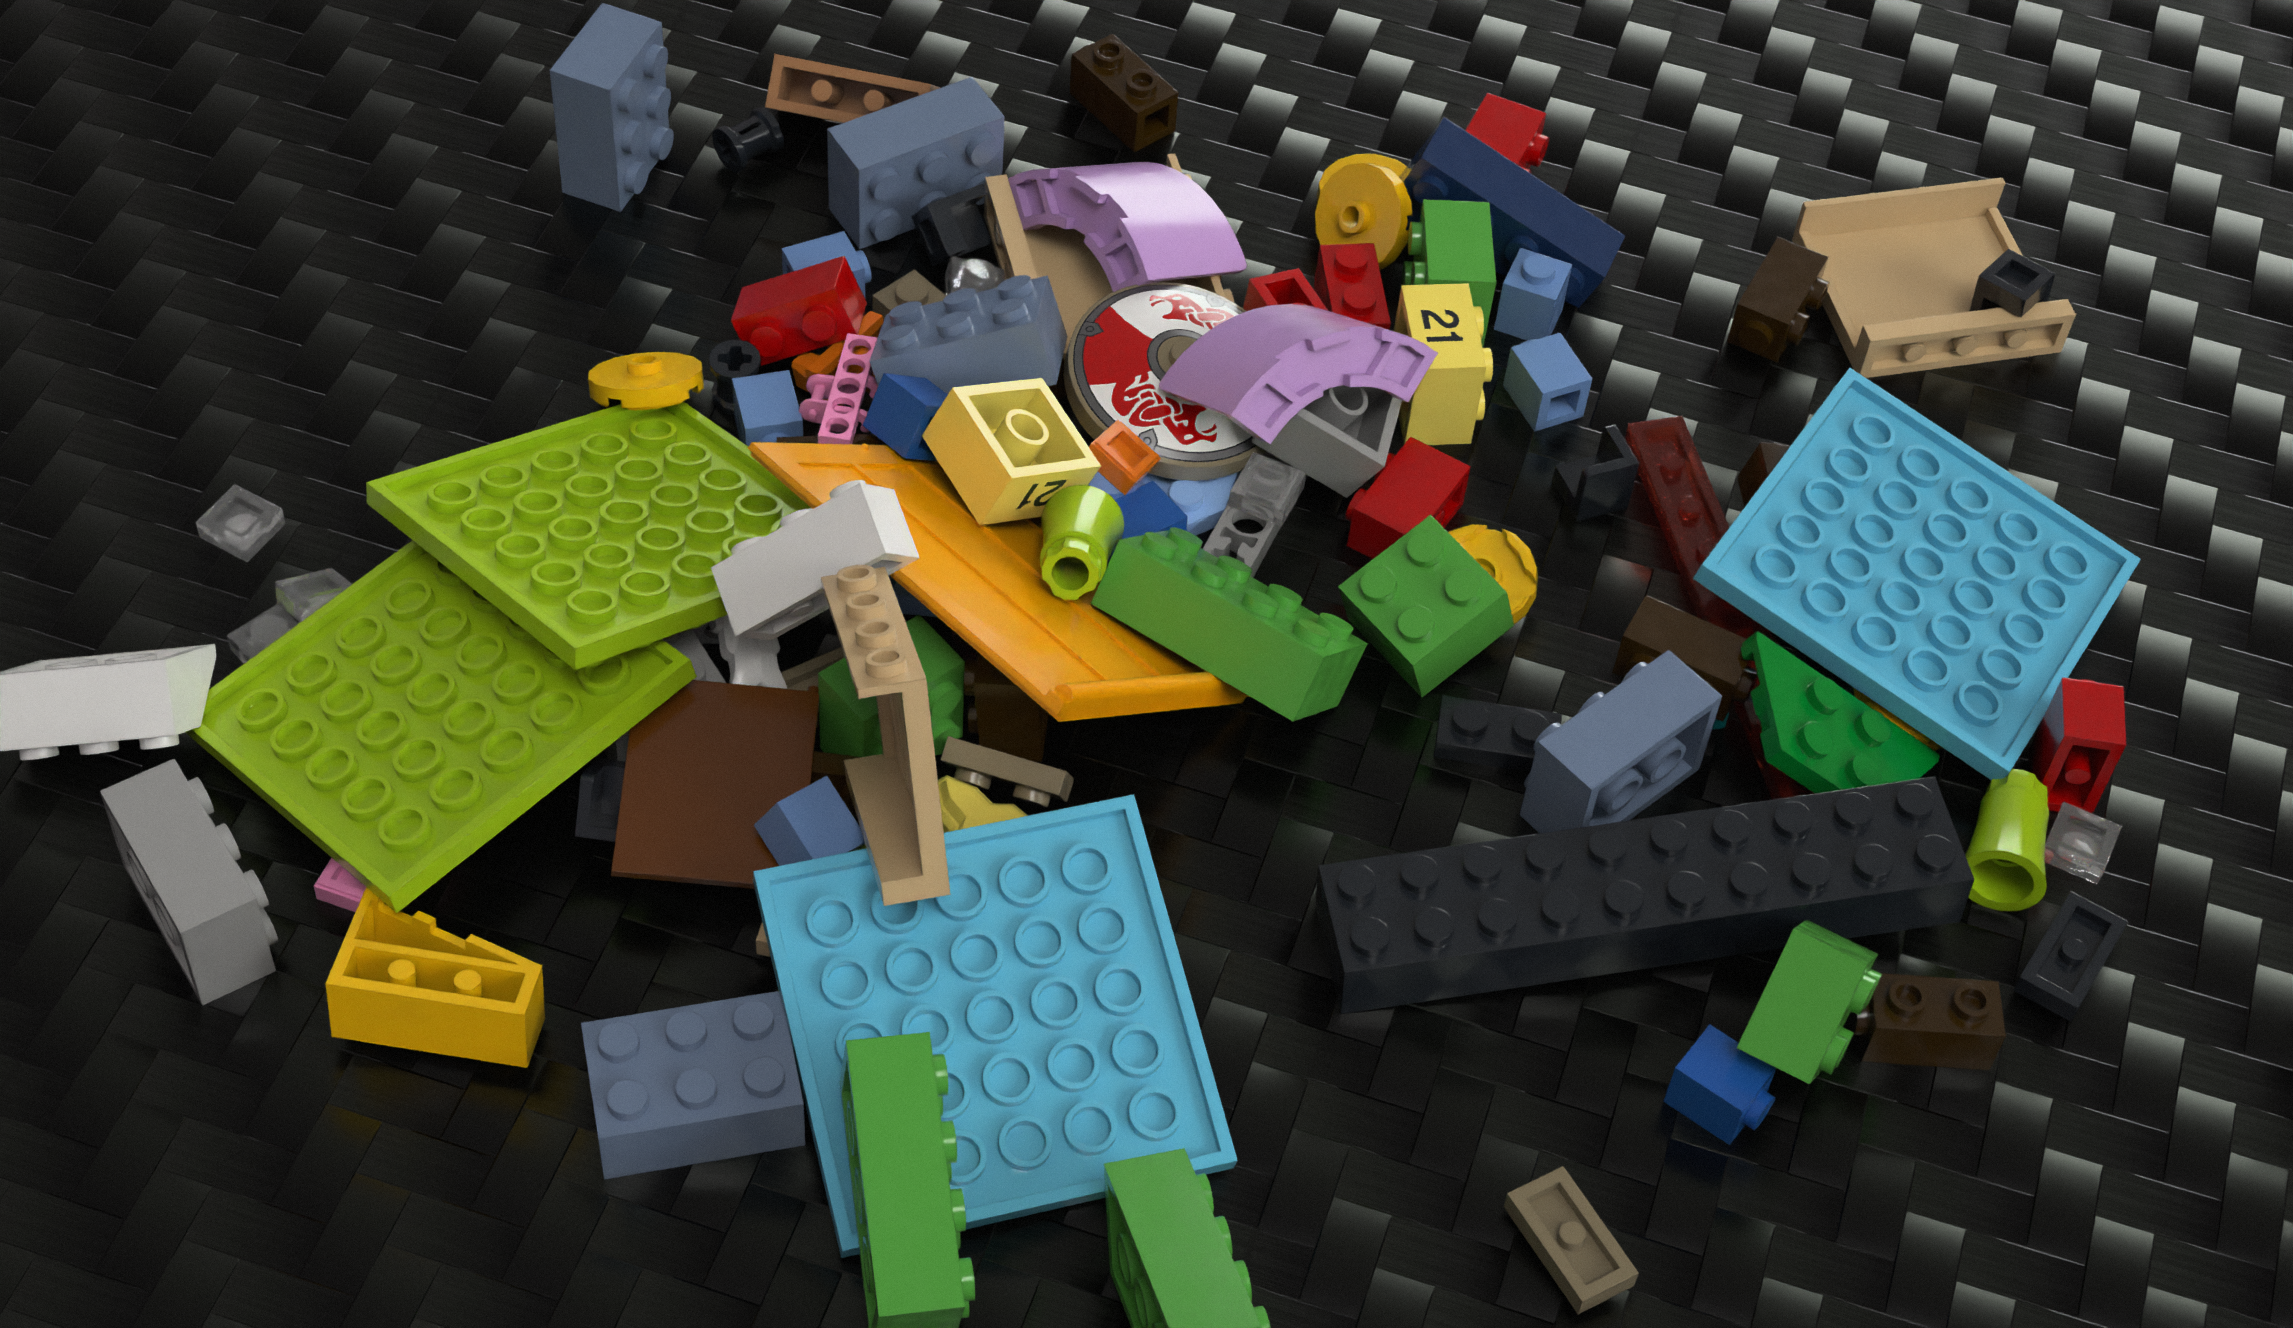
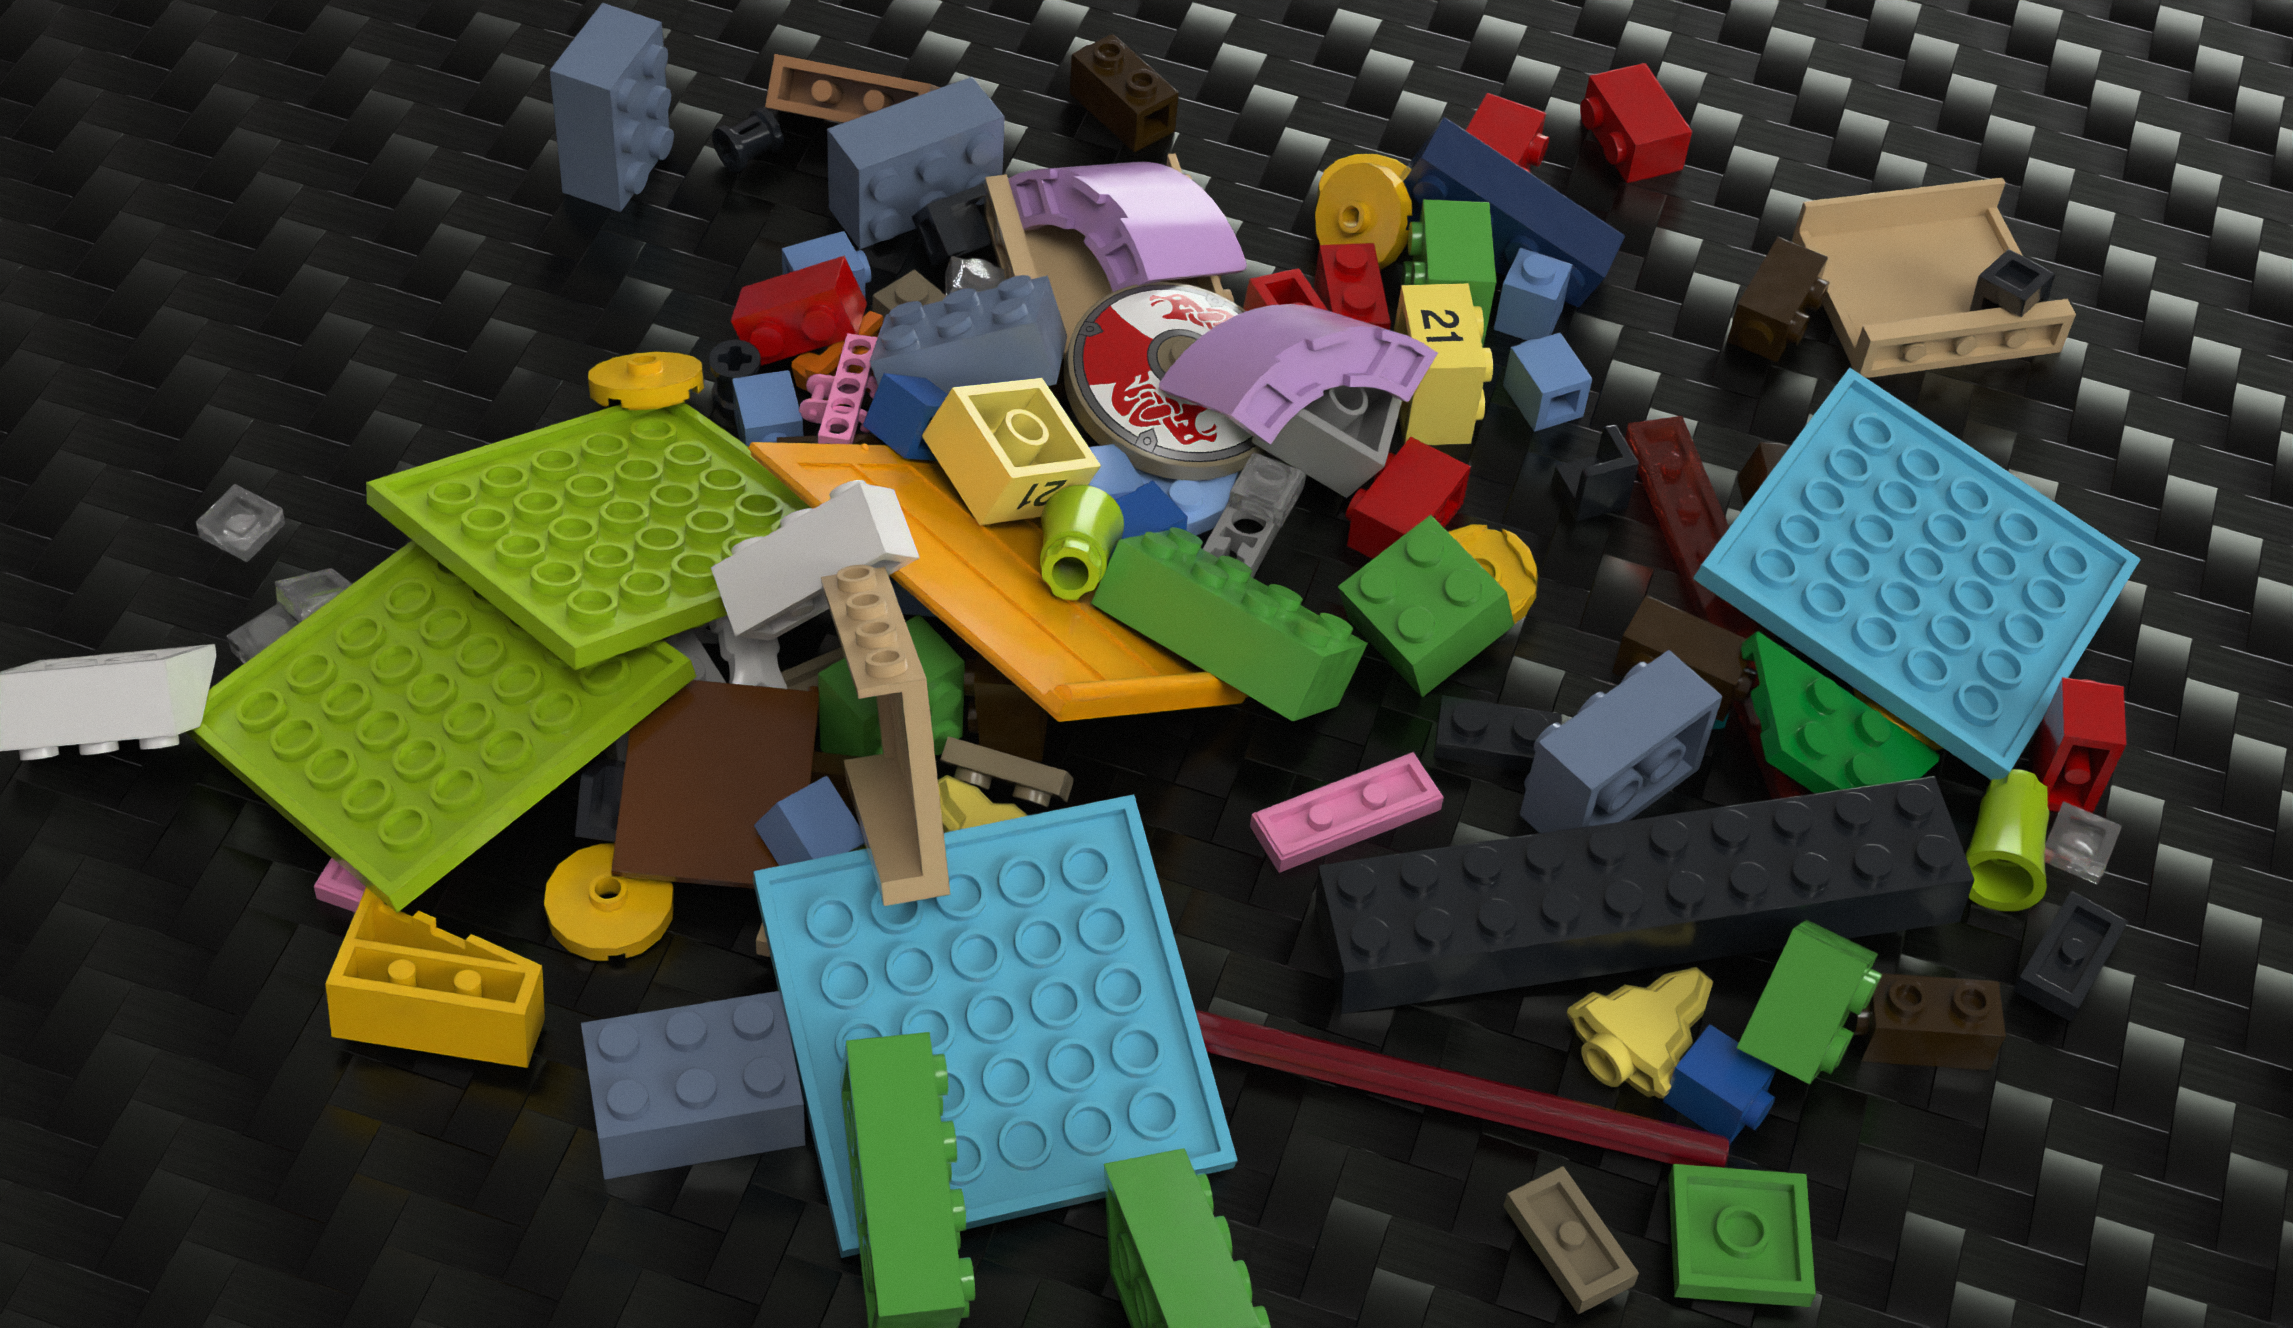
(192, 879): light grey brick -> none
(603, 926): none -> yellow plate
(1123, 456): orange tile -> none
(1346, 812): none -> bright pink tile
(1461, 1093): none -> dark red axle
(1635, 123): none -> red brick
(1640, 1030): none -> light yellow rock
(1741, 1235): none -> bright green plate

